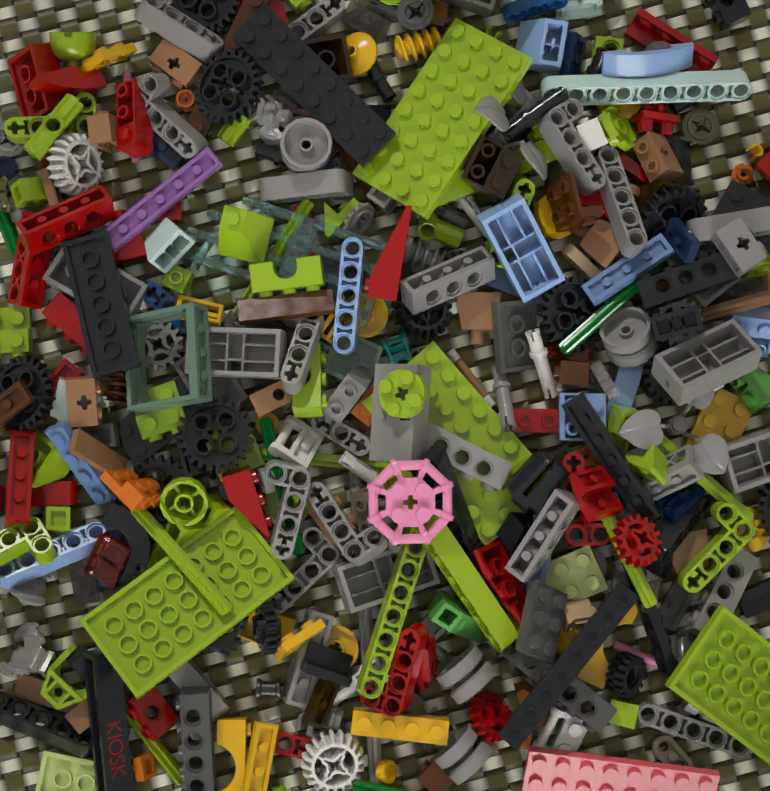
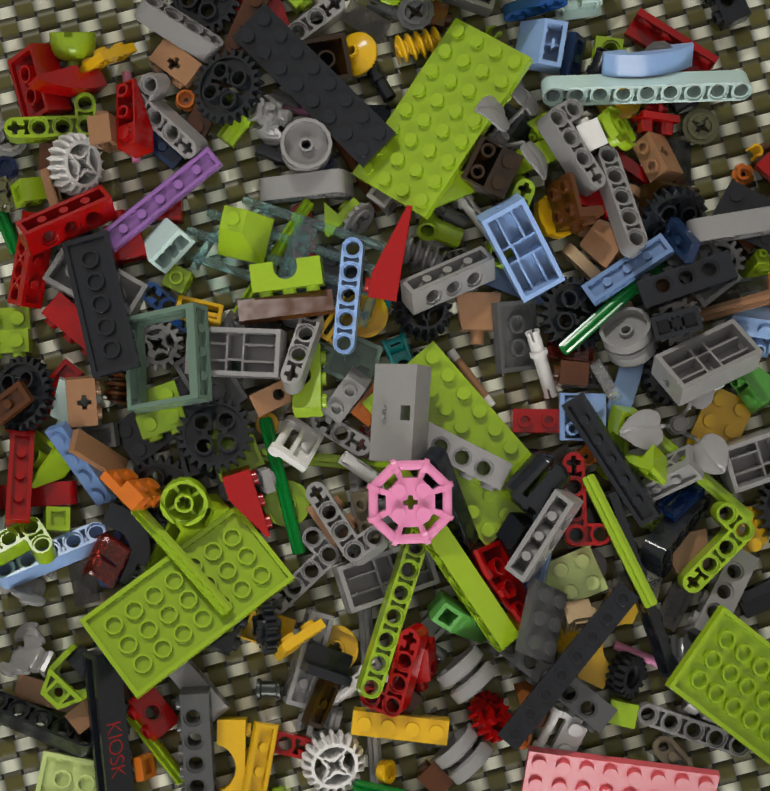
(63, 115): lime piece -> none
(287, 511): light grey beam -> none
(415, 398): lime plate -> none
(502, 390): light grey pin -> none
(527, 118): black pin -> none
(594, 493): red slope -> none
(636, 541): red gear -> none
(739, 259): light grey brick -> none

